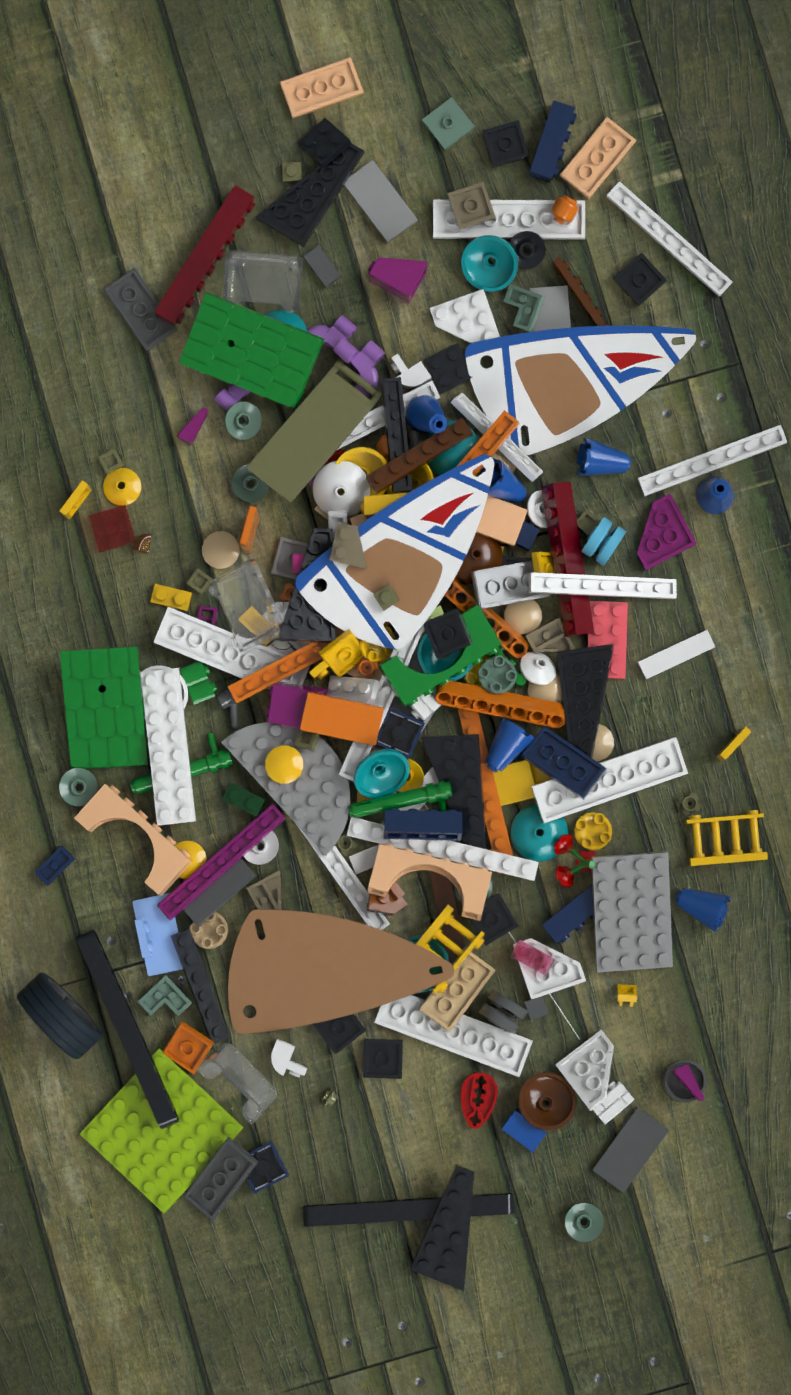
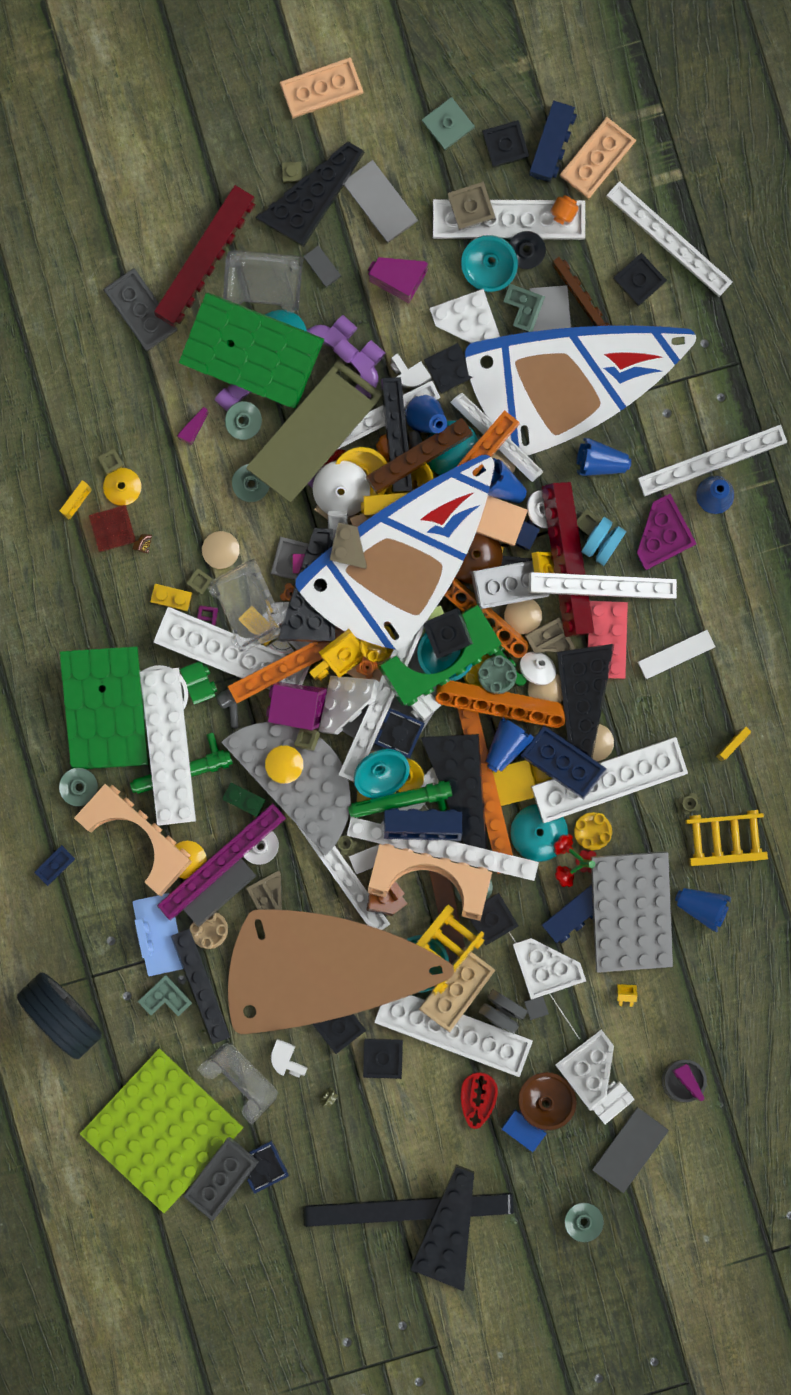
(127, 1029): black beam -> none
(188, 1047): orange tile -> none
(249, 529): orange tile -> none
(324, 142): black plate -> none
(341, 718): orange tile -> none
(386, 597): olive plate -> none
(532, 957): clear pink slope -> none

